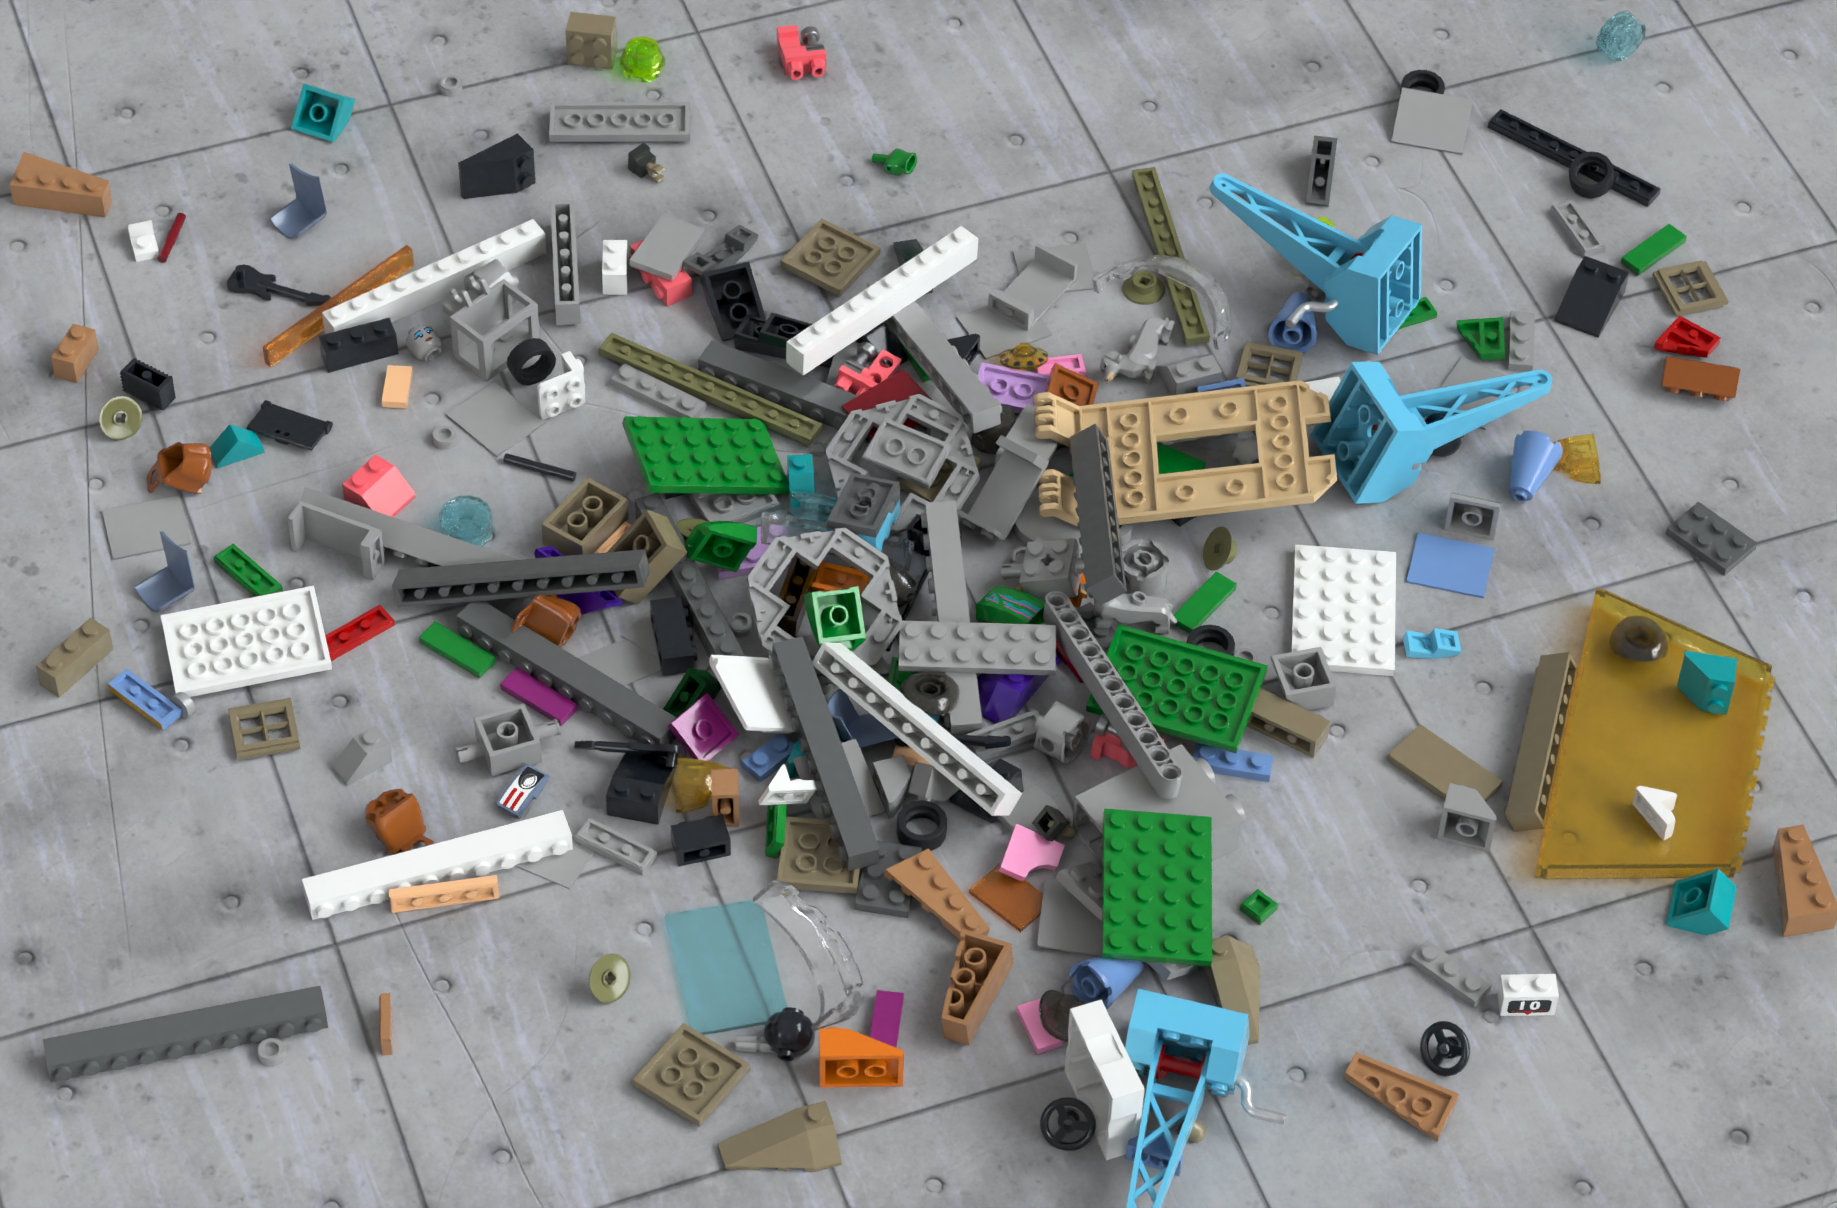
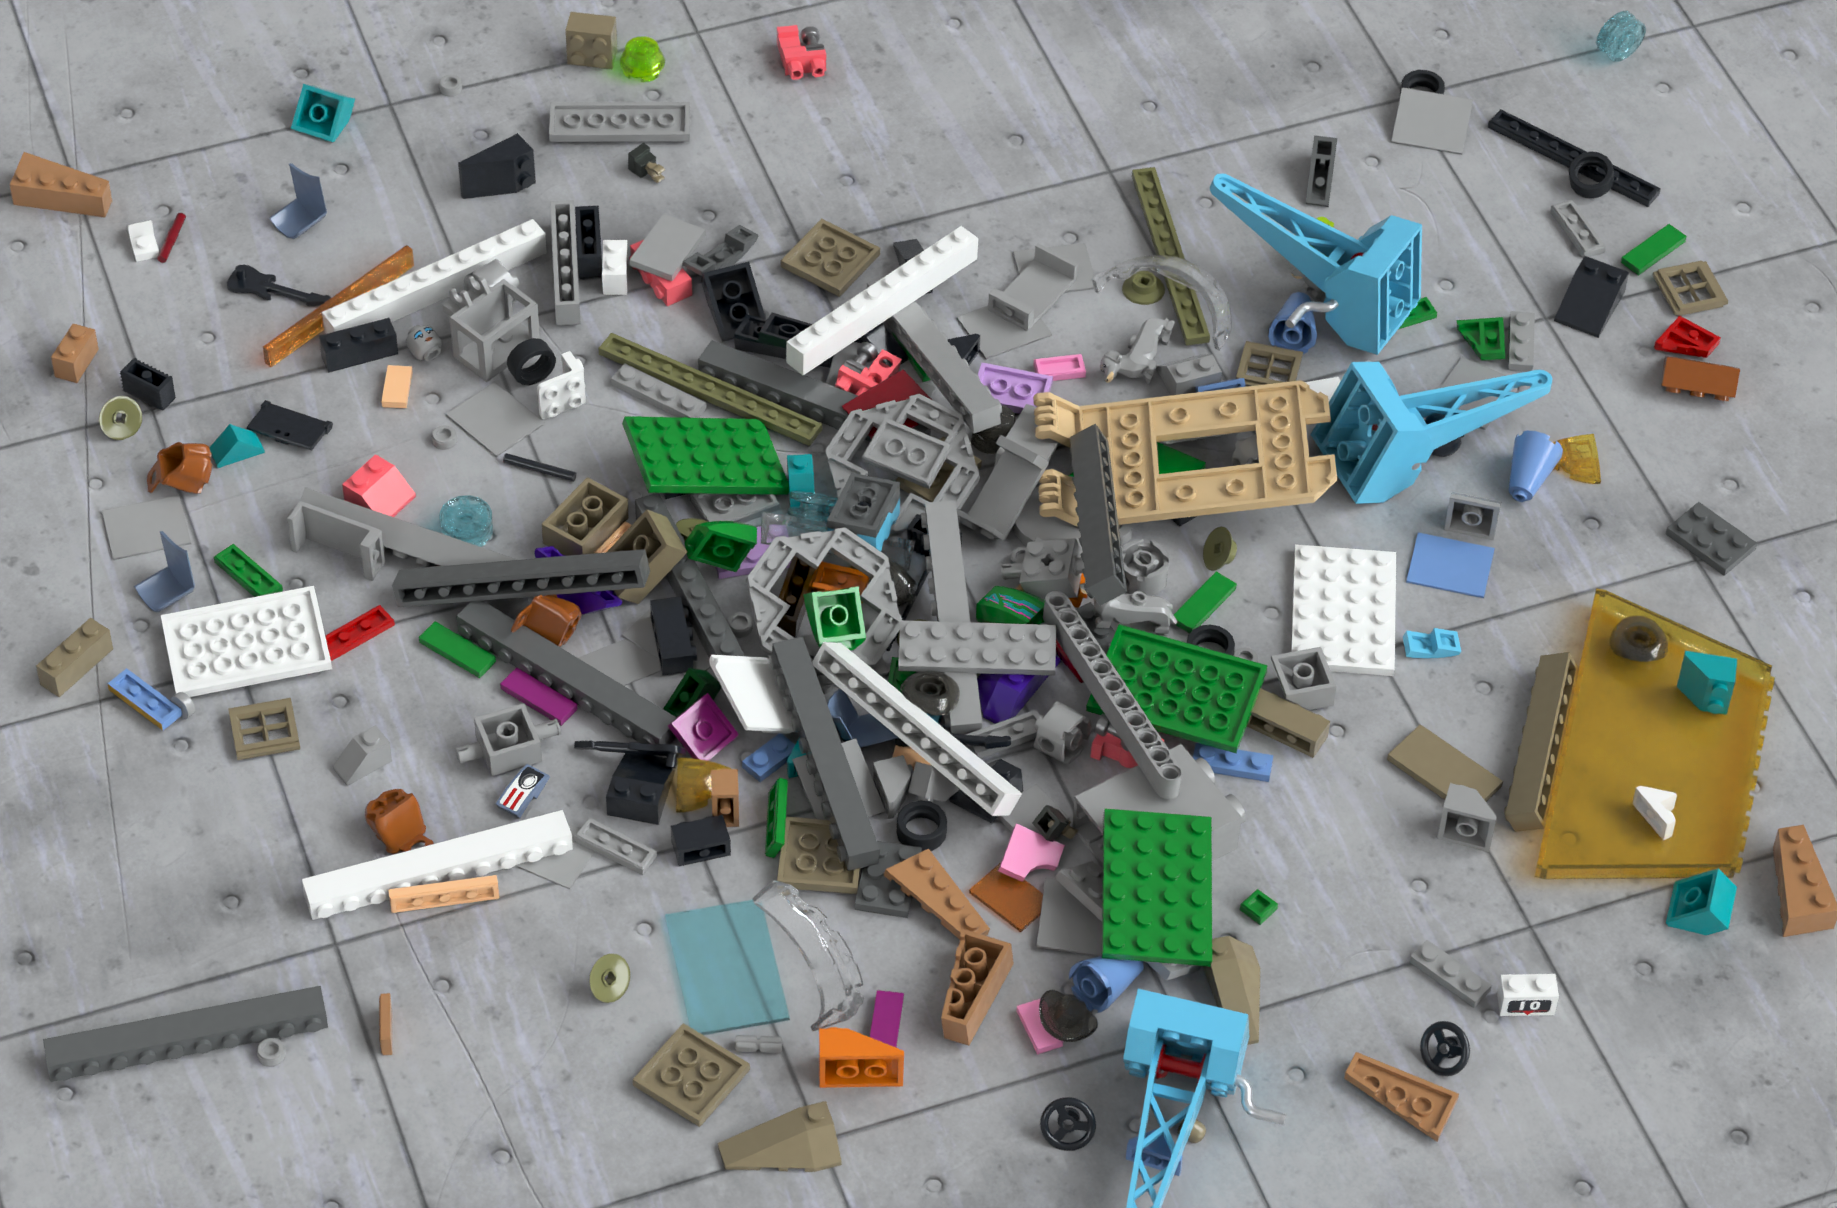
(588, 241): none -> black brick
(784, 791): white slope -> none
(789, 1033): black plant -> none
(897, 162): green piece -> none
(1023, 357): clear yellow dish -> none
(1071, 386): dark orange plate -> none
(1104, 1077): white tile -> none

